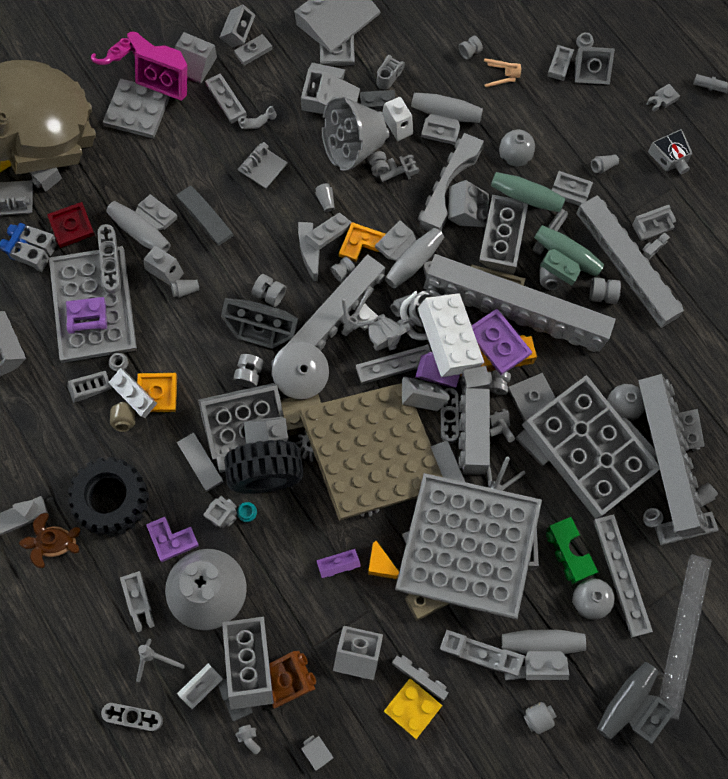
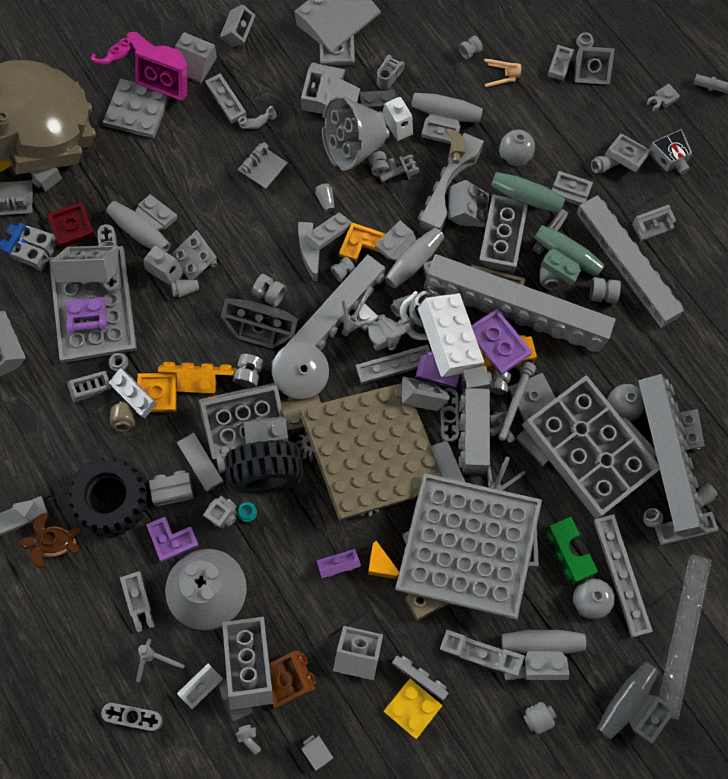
(85, 264): none -> light grey slope
(171, 488): none -> light grey brick
(194, 256): none -> light grey hinge
(196, 378): none -> light orange bracket
(204, 215): dark grey slope -> none
(253, 49): light grey plate -> none
(458, 145): none -> dark tan bar
(526, 371): none -> light grey piece
(628, 152): none -> light grey tile
(651, 249): light grey plate -> none

